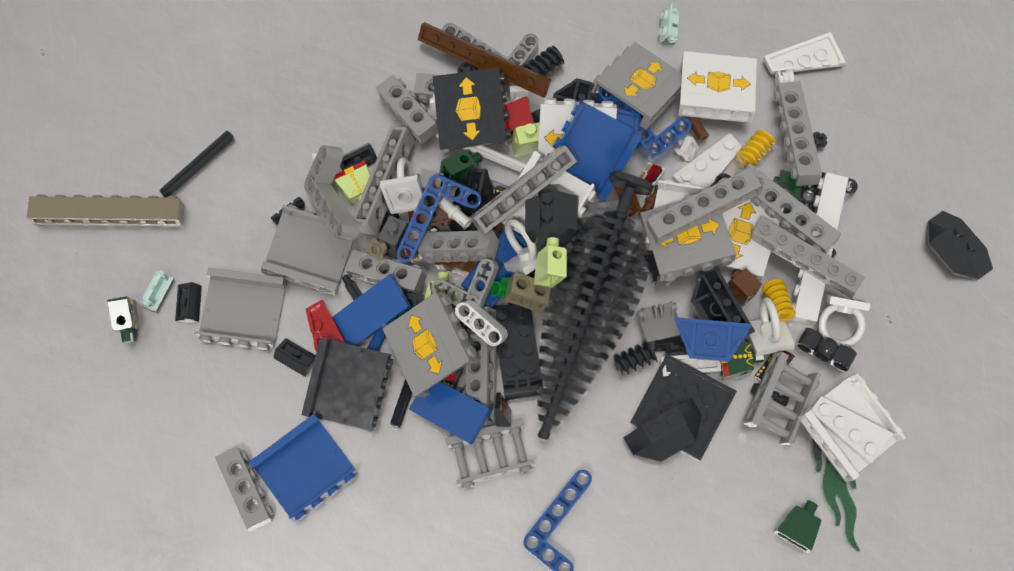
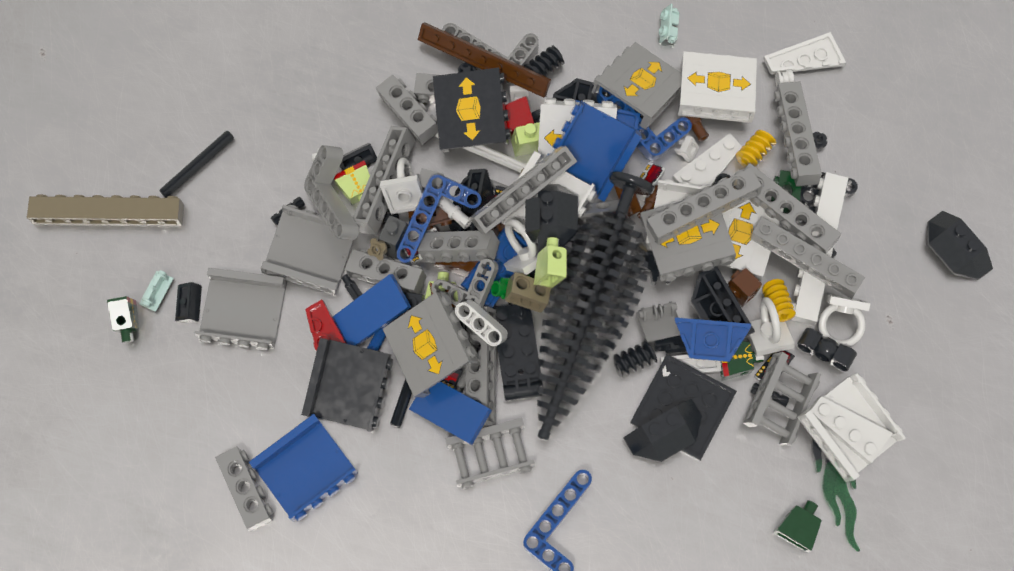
(294, 357): black slope -> none
(458, 165): dark green torso -> none
(502, 412): black slope -> none

